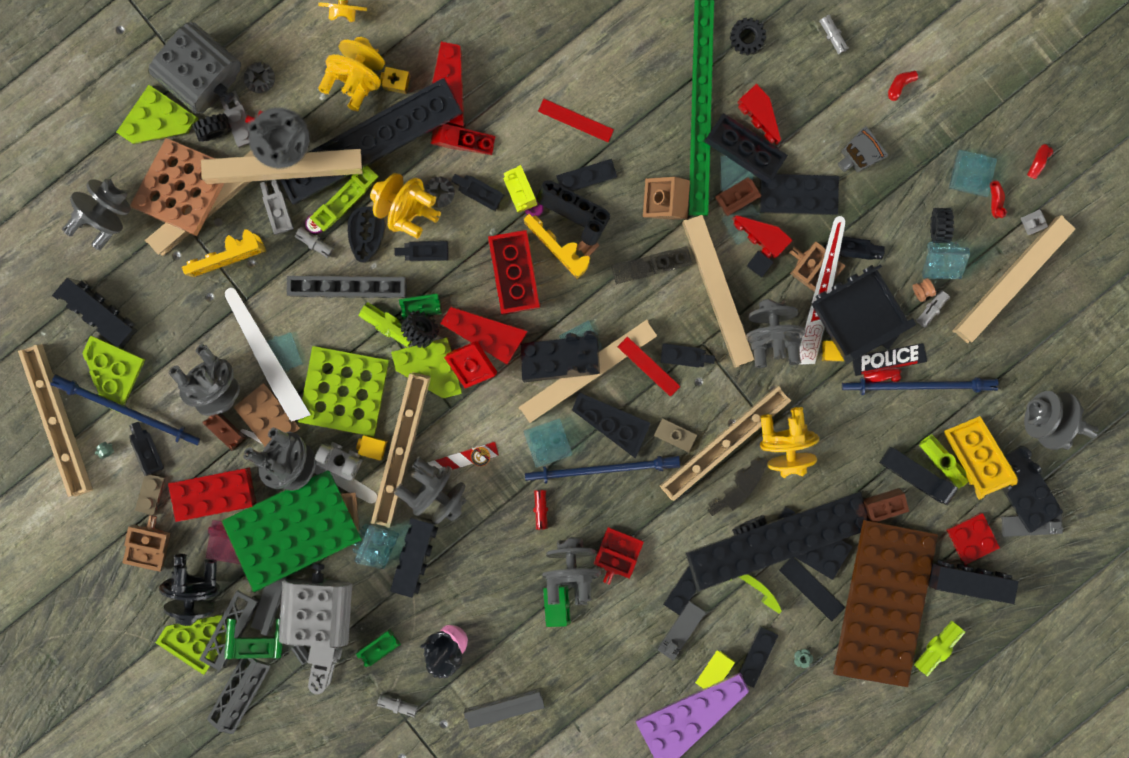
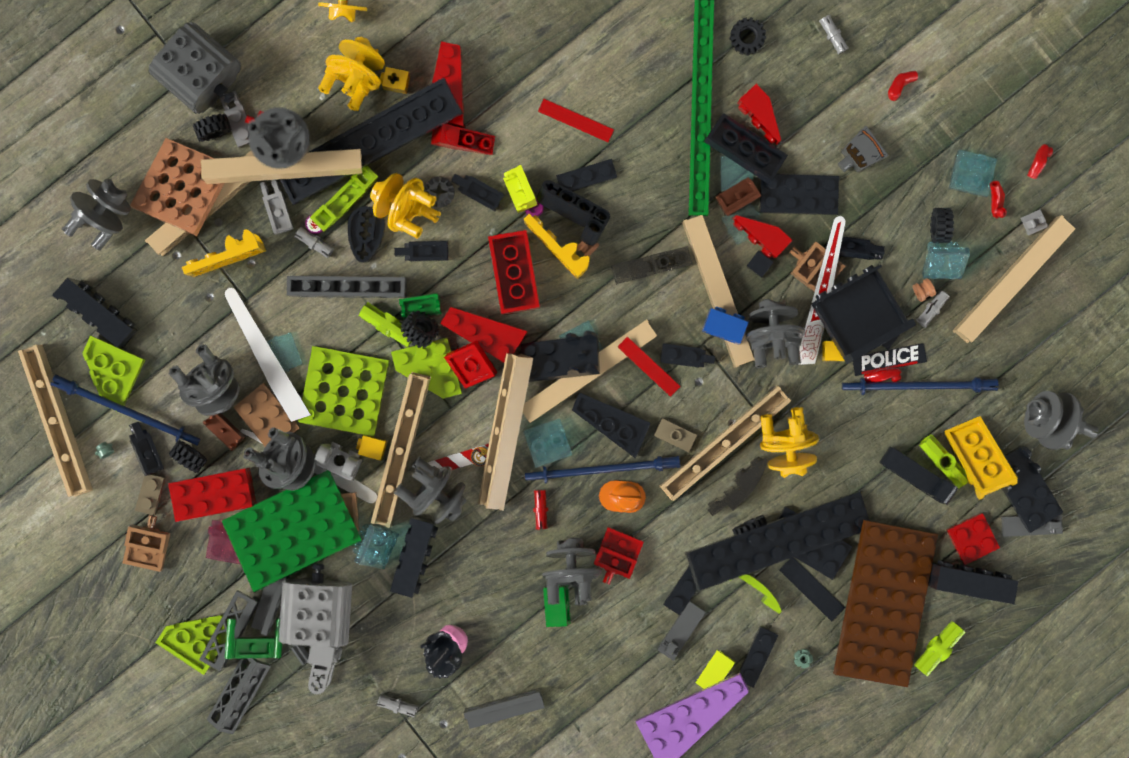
(155, 118): lime plate -> none
(187, 456): none -> black tyre
(189, 592): black piece -> none
(258, 86): dark grey gear -> none
(378, 648): green hinge -> none
(505, 431): none -> tan tile
(622, 496): none -> orange piece
(666, 198): medium nougat slope -> none
(724, 325): none -> blue brick
(886, 505): copper hinge -> none

